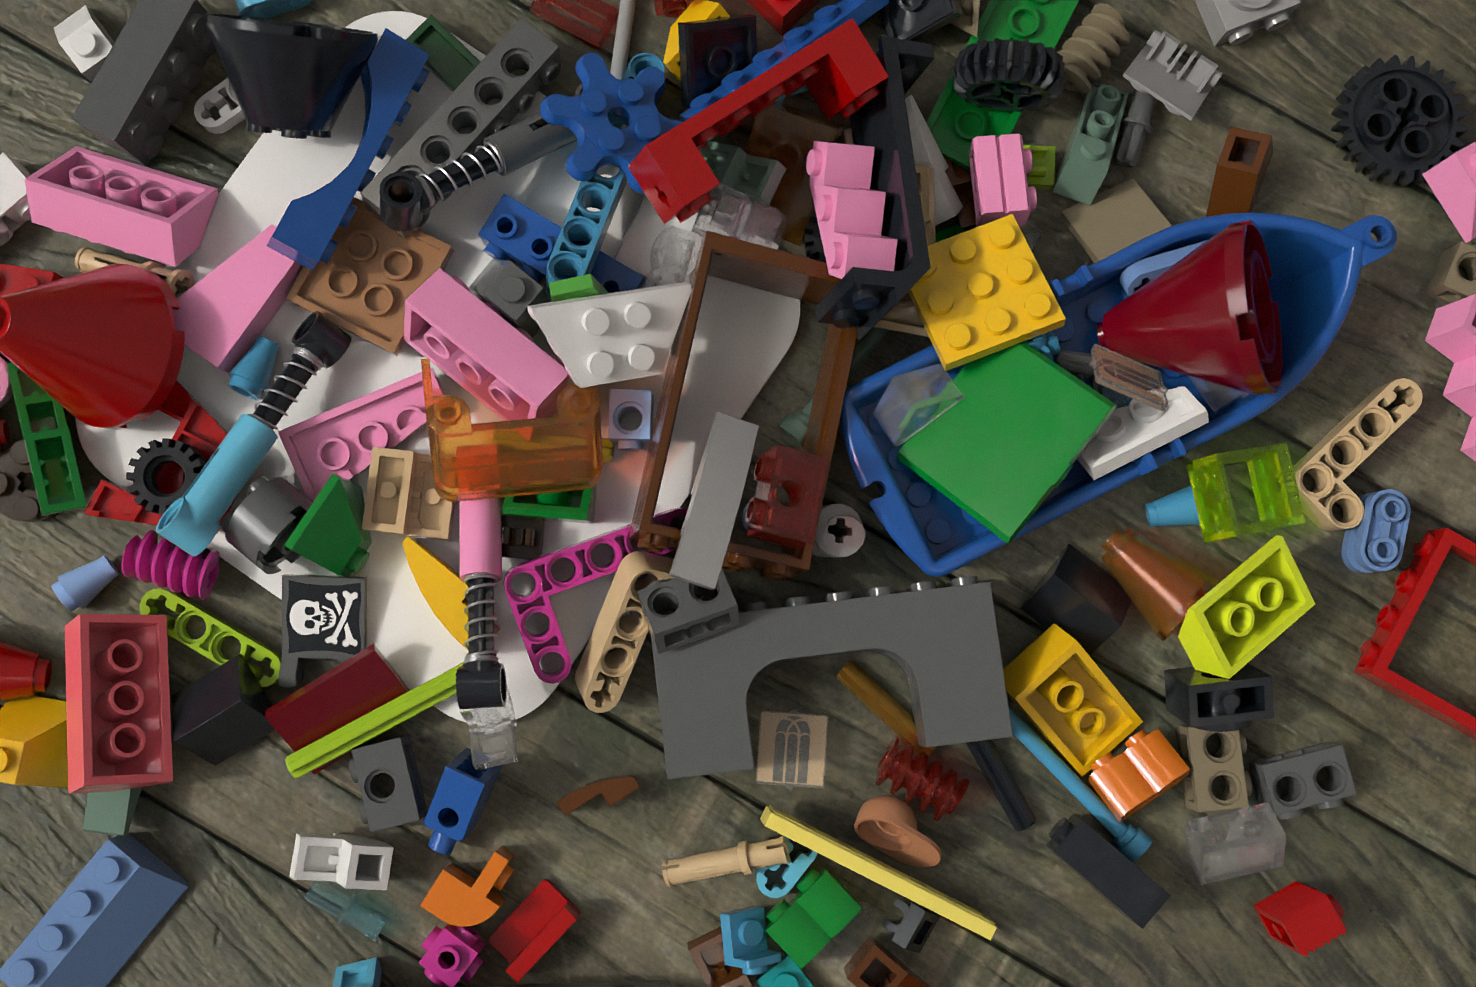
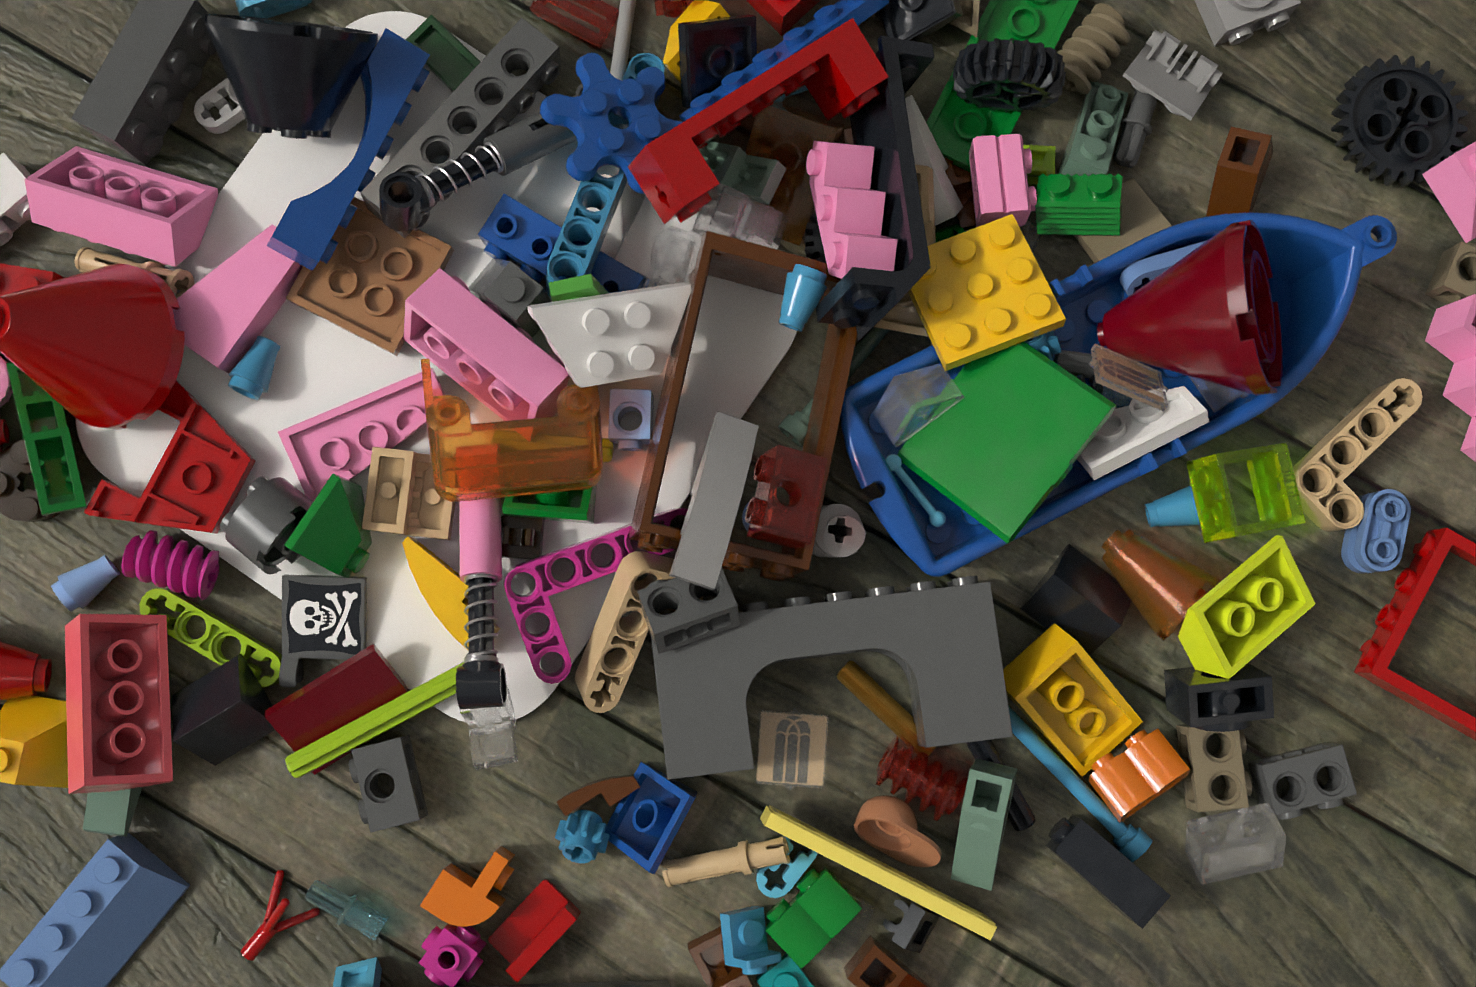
(84, 41): white slope -> none
(149, 464): black tyre -> none
(195, 517): medium azure piece -> none
(270, 925): none -> red plant
(342, 858): white brick -> none
(458, 801): blue torso -> none
(582, 836): none -> dark azure gear
(650, 817): none -> blue slope
(801, 296): none -> dark azure cone
(936, 518): none -> medium azure hinge
(983, 823): none -> sand green slope
(1079, 204): none -> green brick
(1301, 917): red brick -> none

